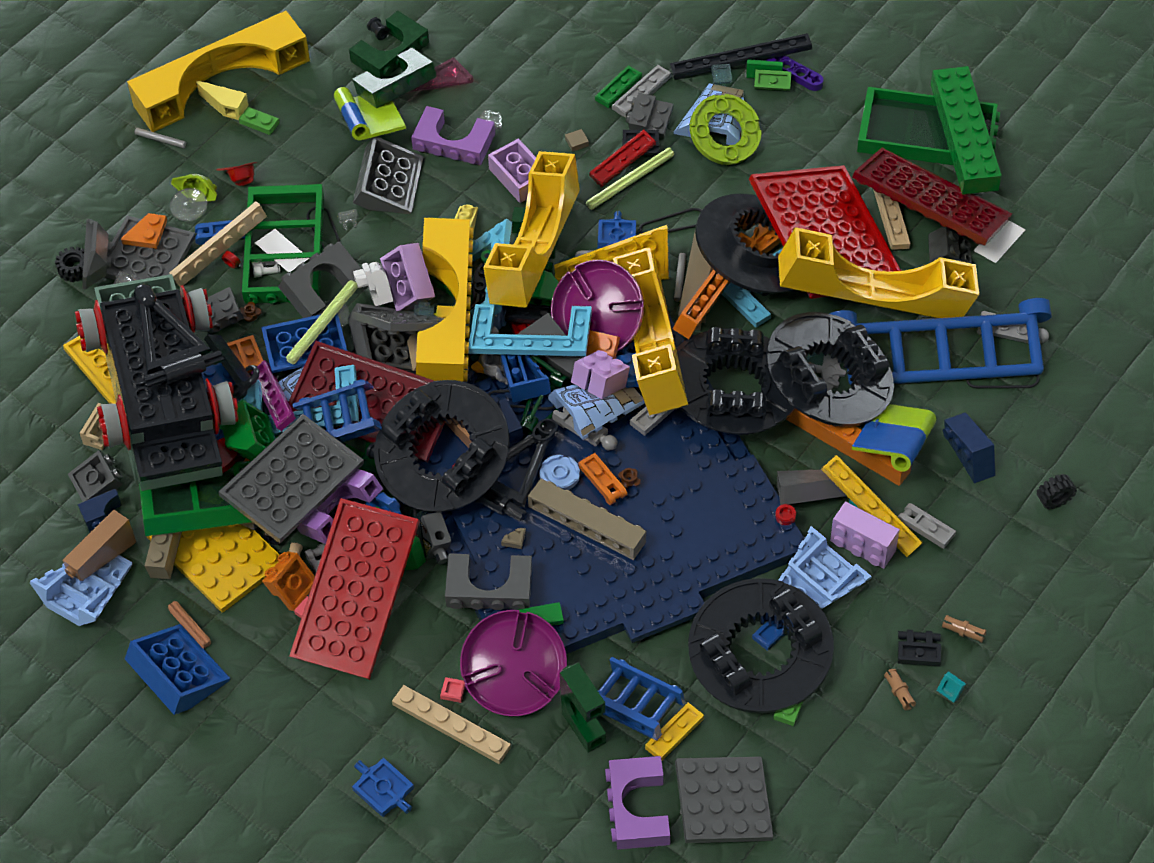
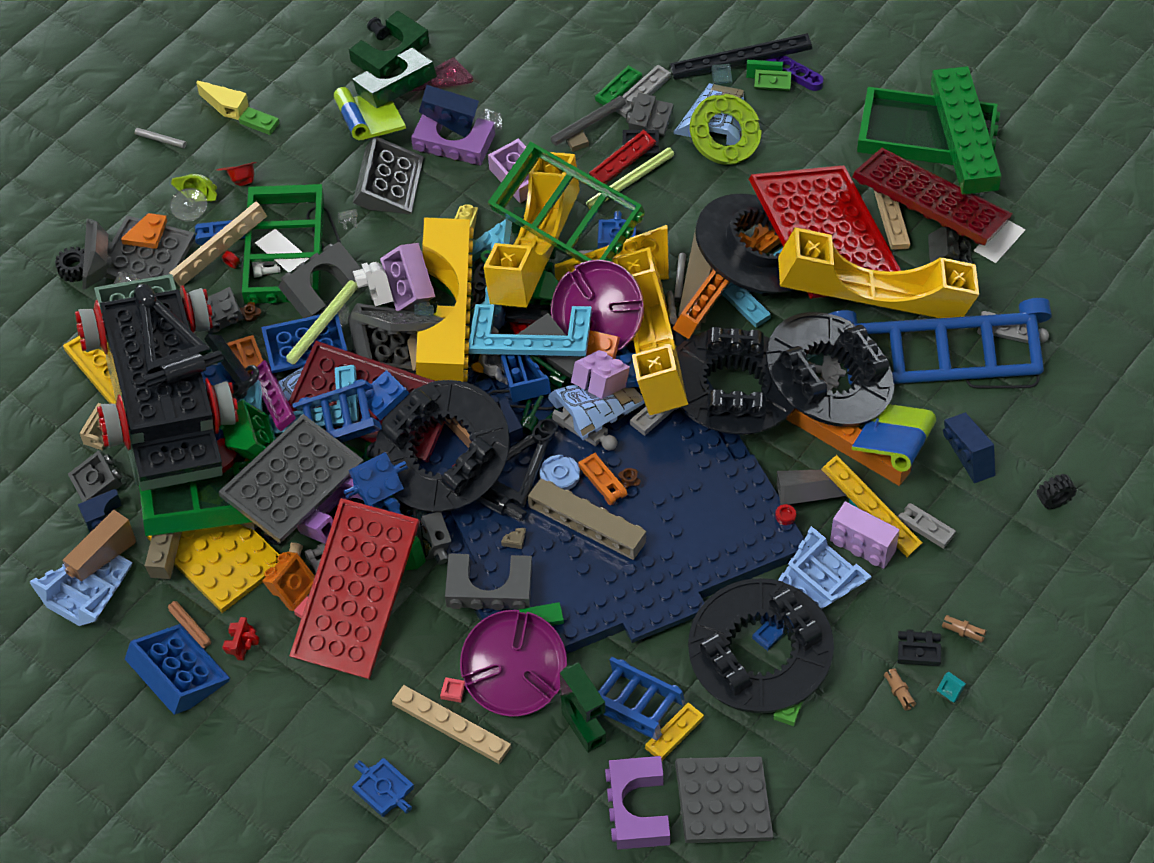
(243, 638): none -> red hips
(268, 45): yellow arch -> none
(375, 479): none -> blue plate
(385, 395): none -> blue plate
(449, 109): none -> dark blue wedge
(520, 171): none -> green window
(588, 120): none -> dark grey axle
(671, 215): black piece -> none
(671, 307): none -> dark grey bar

